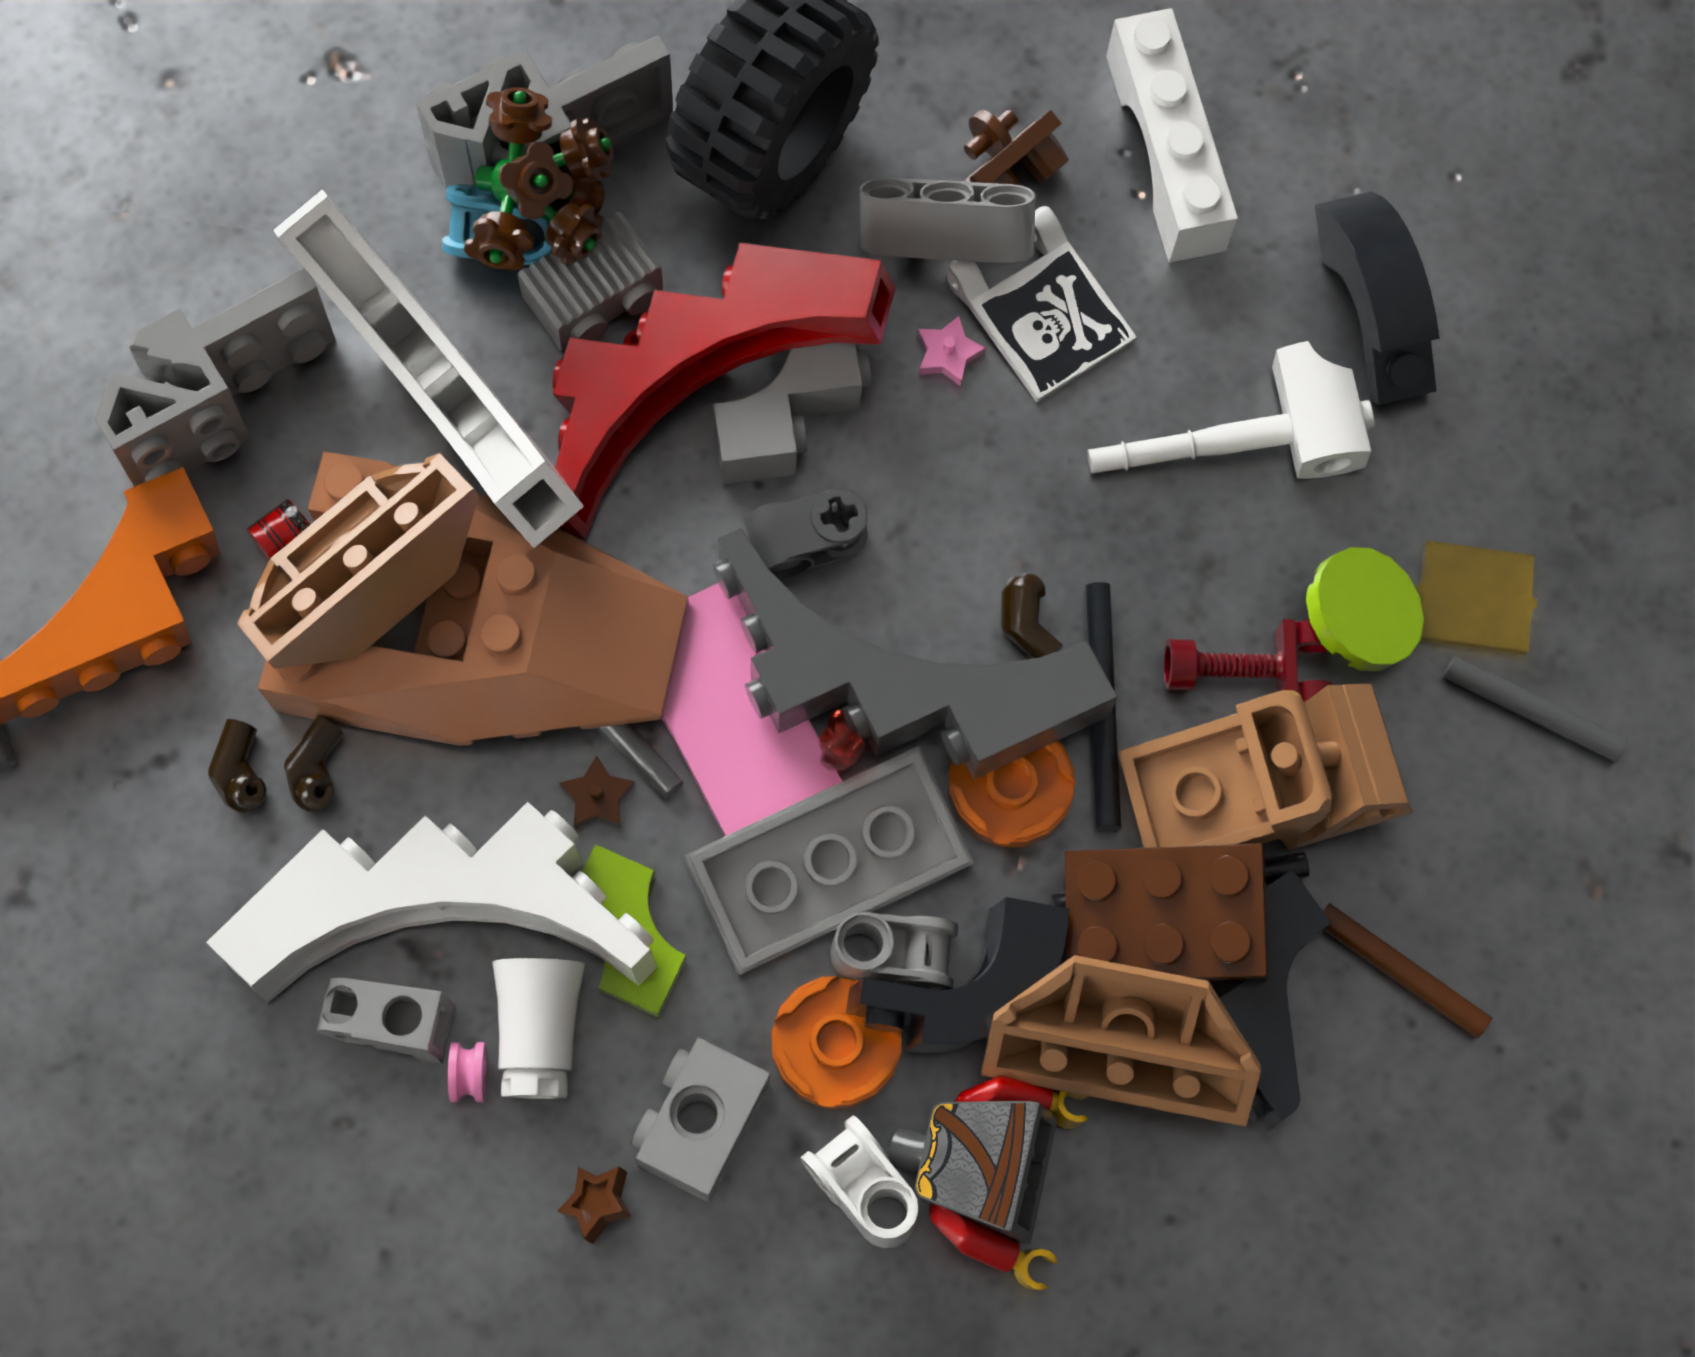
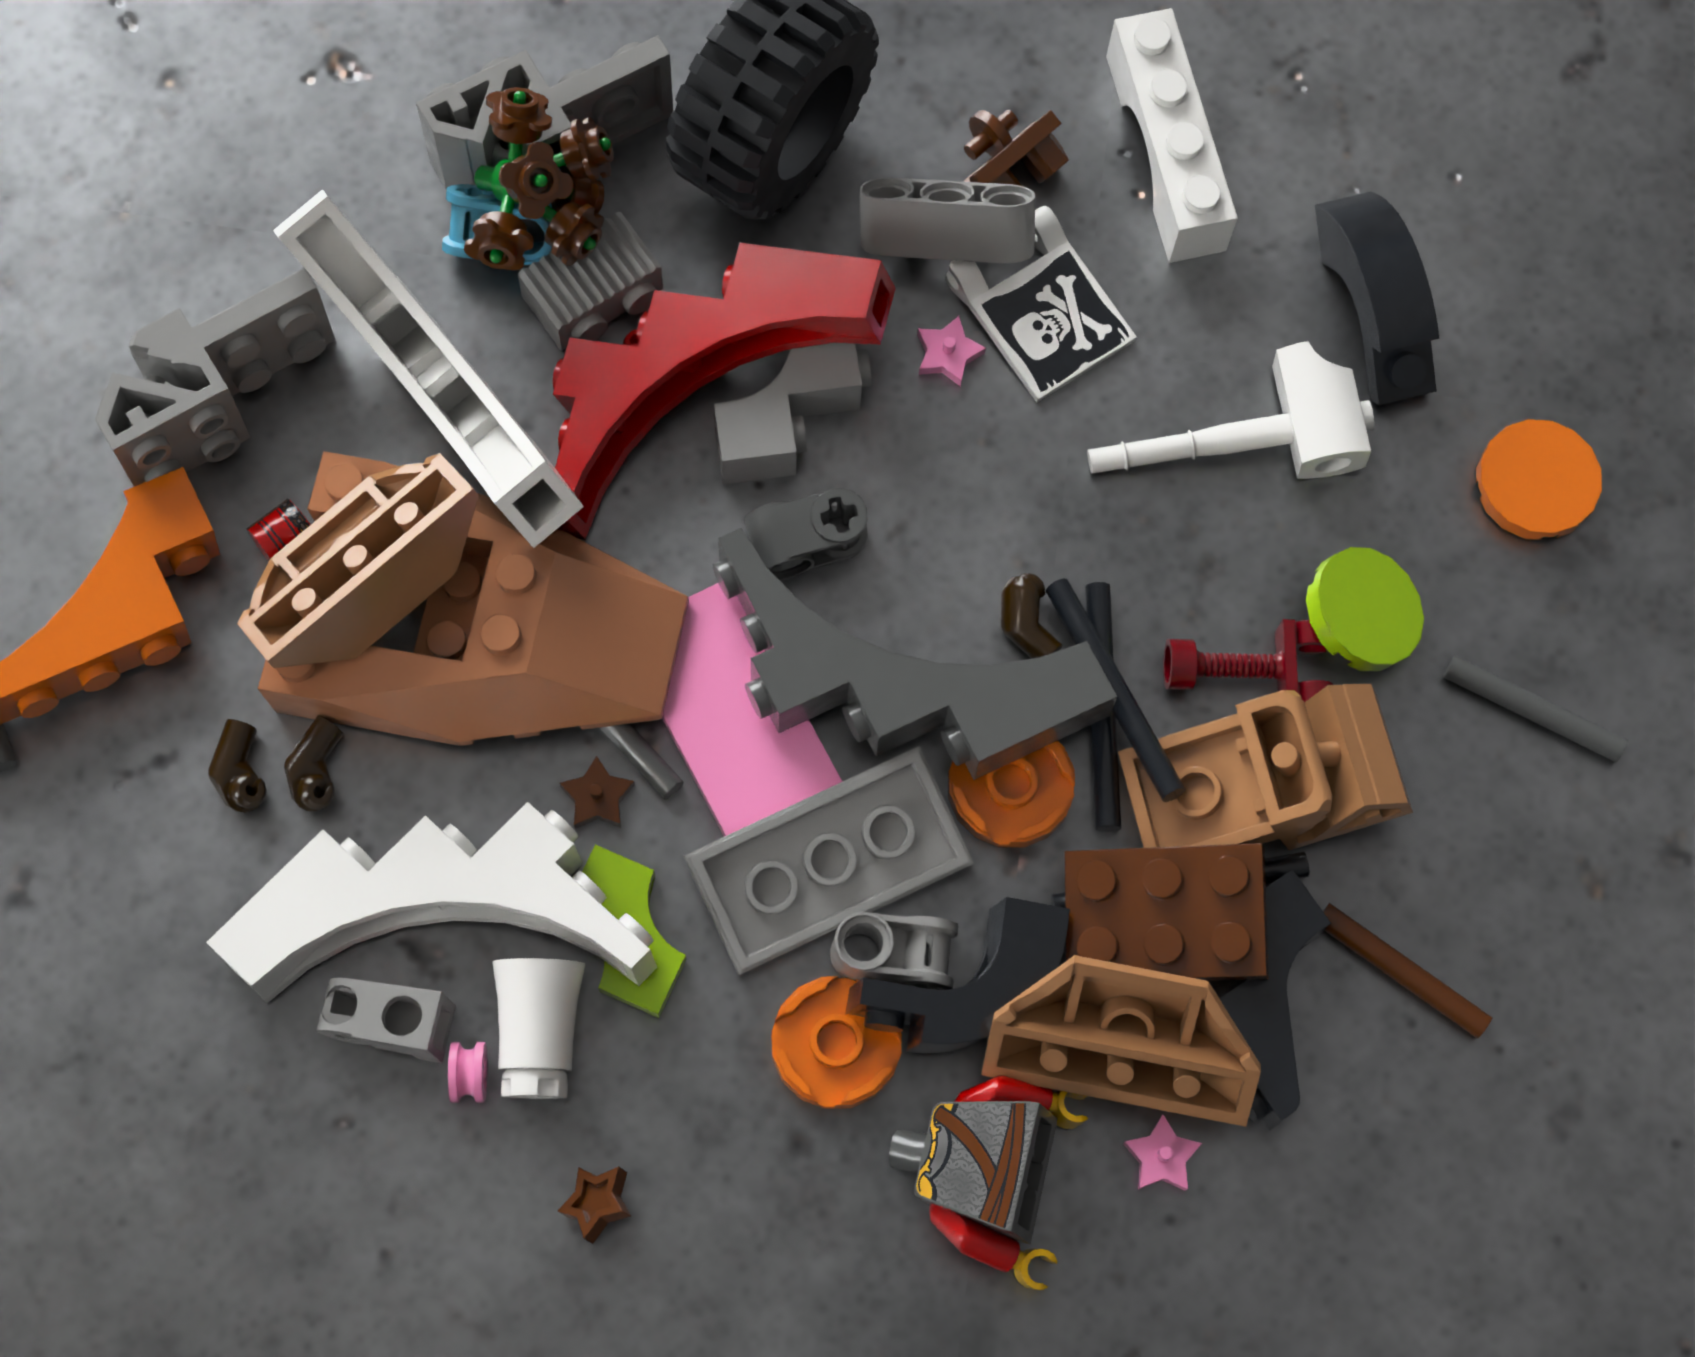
(700, 1160): light grey brick -> none
(839, 744): clear red arm -> none
(861, 1181): white piece -> none
(1125, 707): none -> black bar
(1162, 1156): none -> bright pink piece
(1476, 597): clear yellow piece -> none
(1539, 479): none -> orange tile

